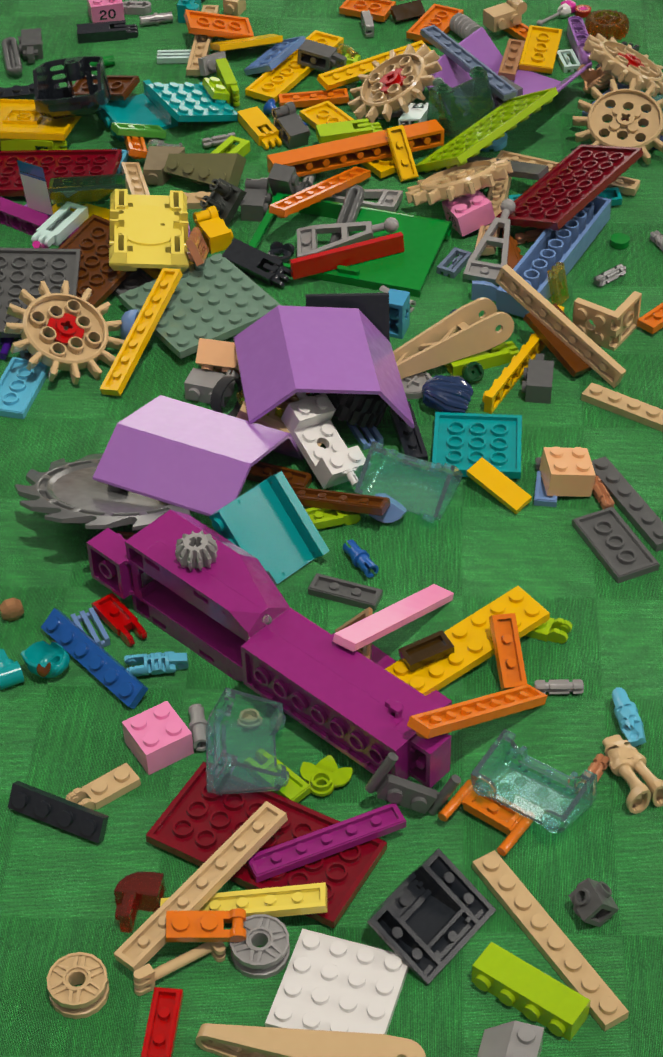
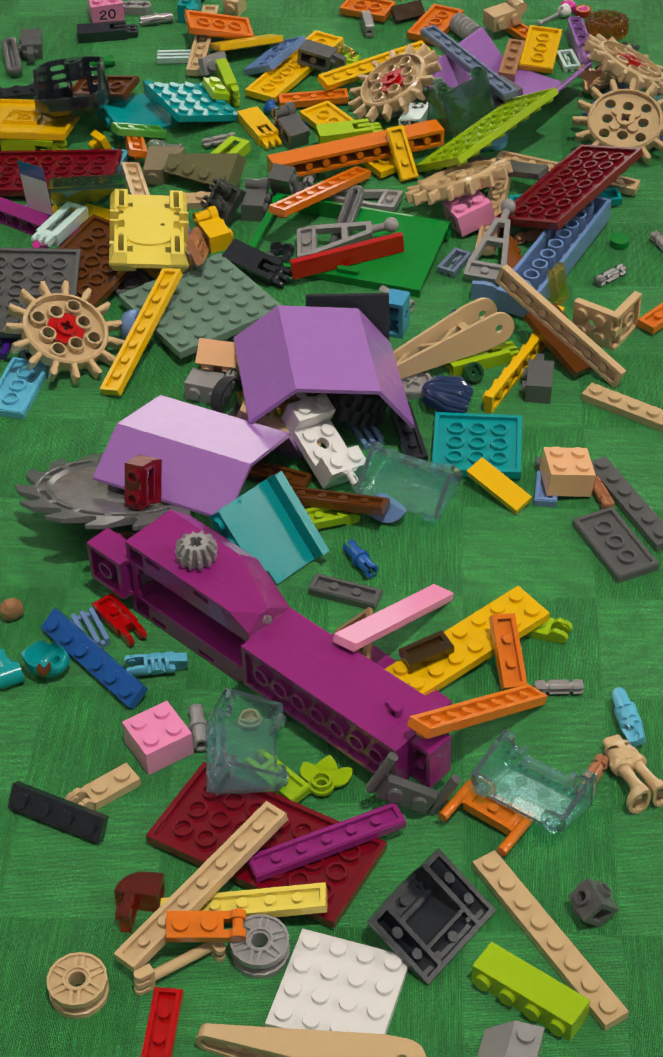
(99, 141): none -> yellow tile
(138, 480): none -> dark red window

